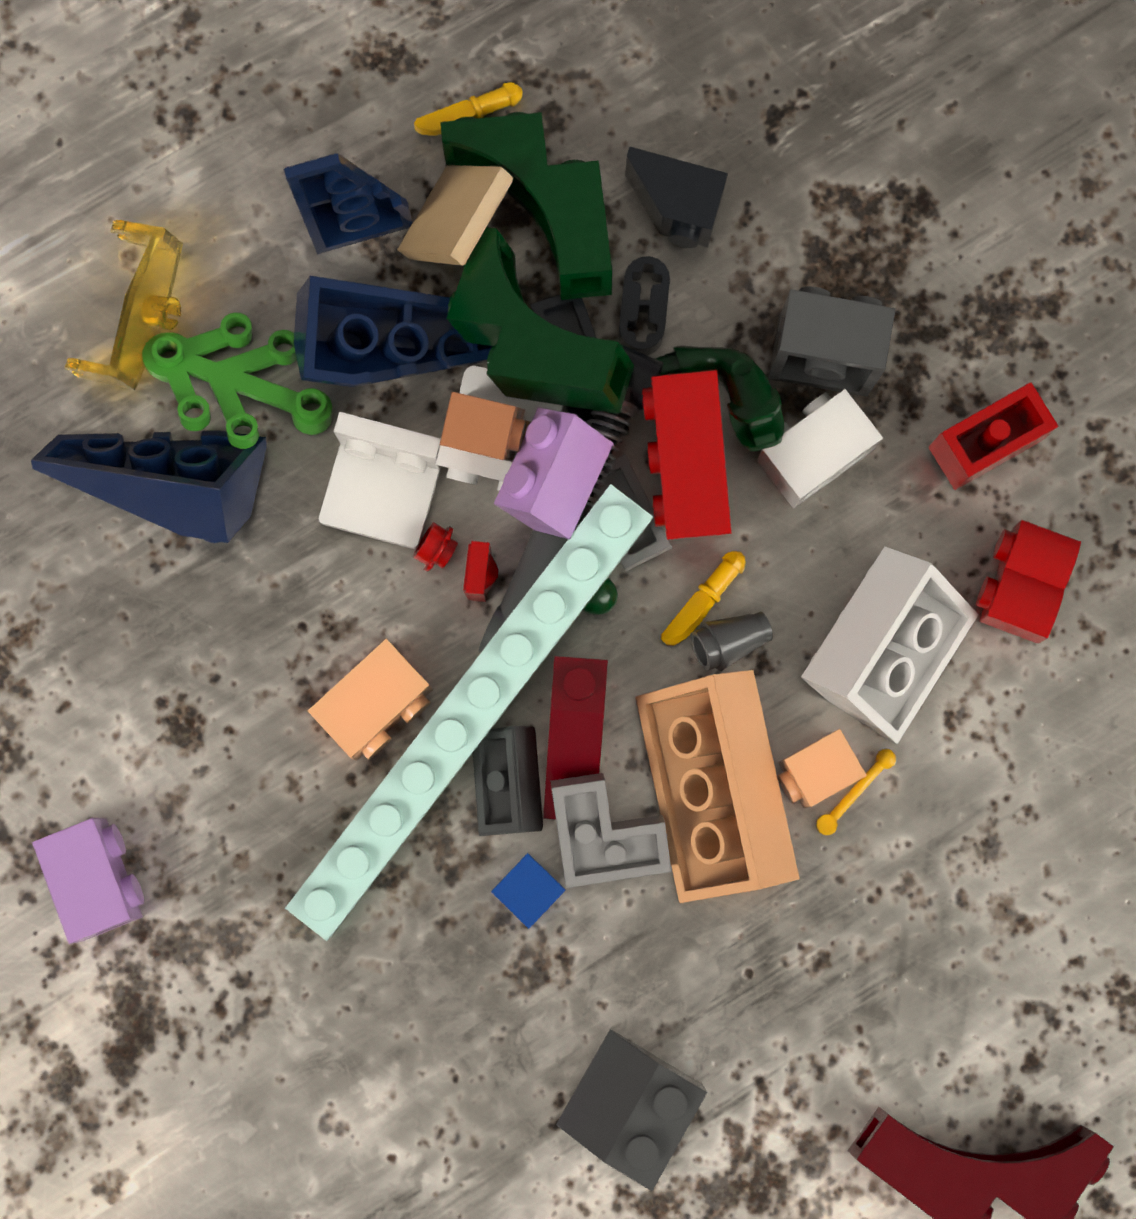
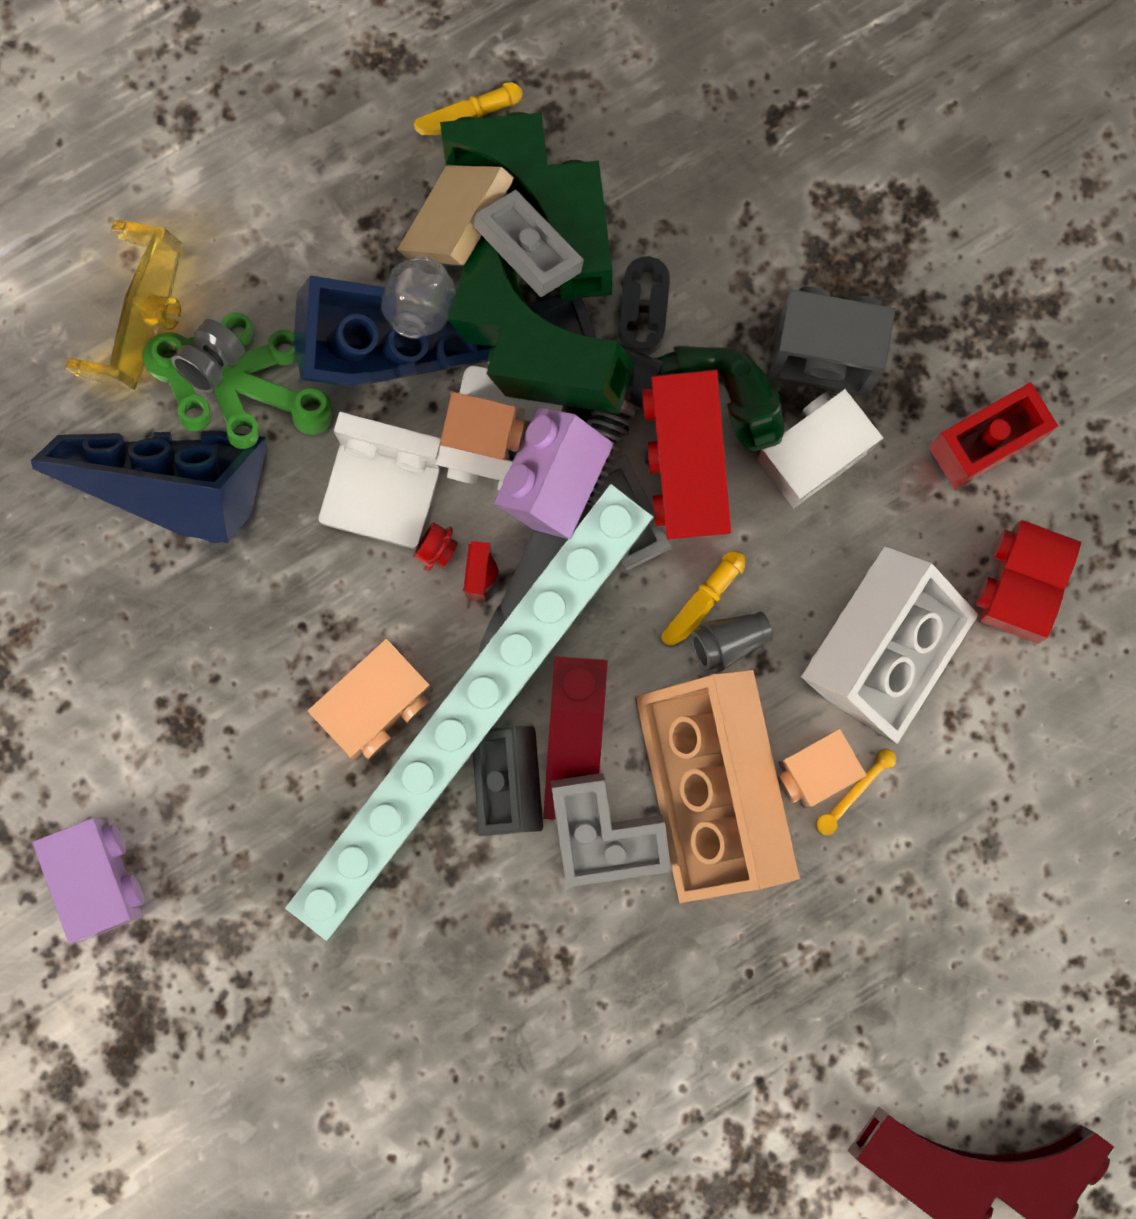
(208, 355): none -> dark grey wheel
(344, 203): dark blue wedge -> none
(418, 296): none -> clear head
(528, 243): none -> light grey plate
(528, 890): blue tile -> none
(603, 600): dark green hinge -> none
(631, 1109): dark grey slope -> none
(676, 195): black slope -> none

